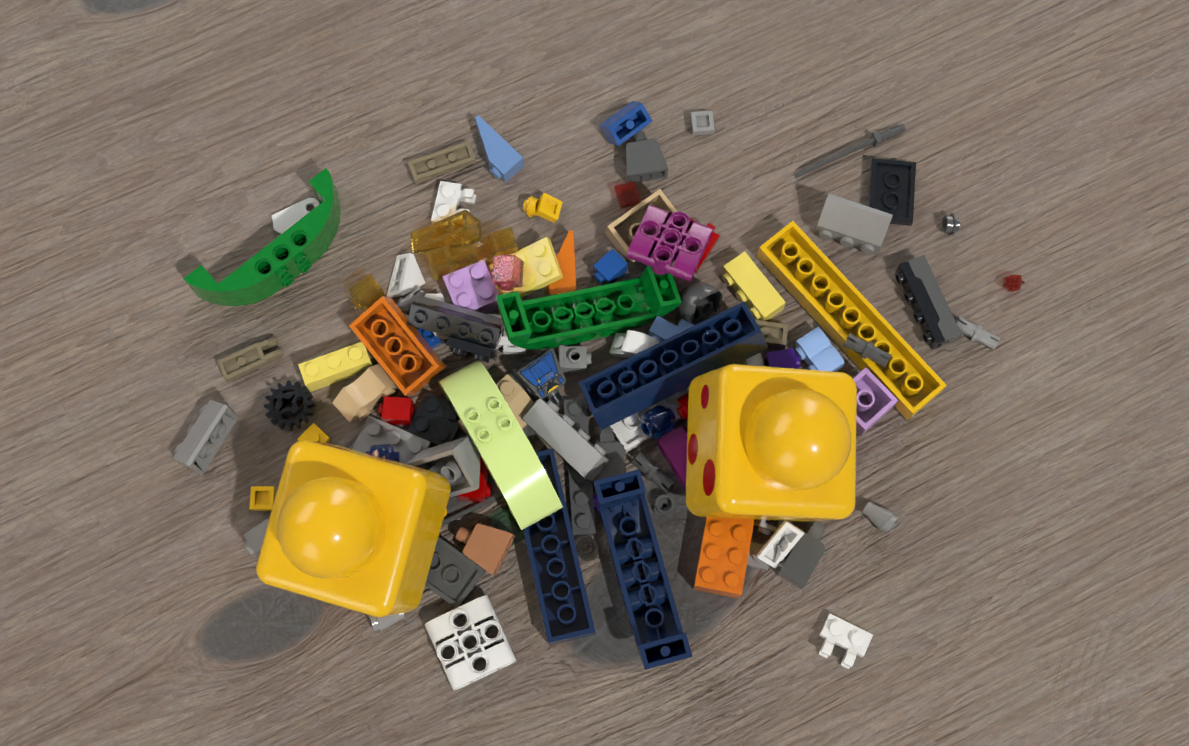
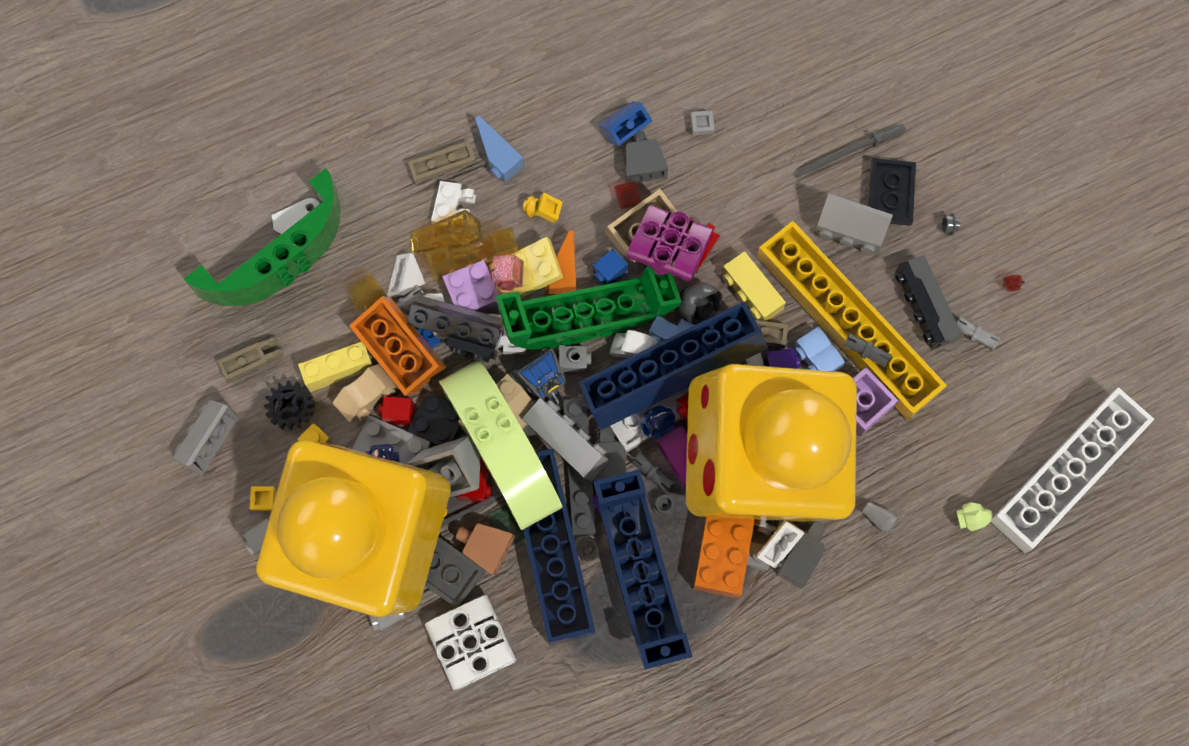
(846, 636): white plate -> none
(973, 516): none -> yellowish green rock
(1071, 470): none -> white brick

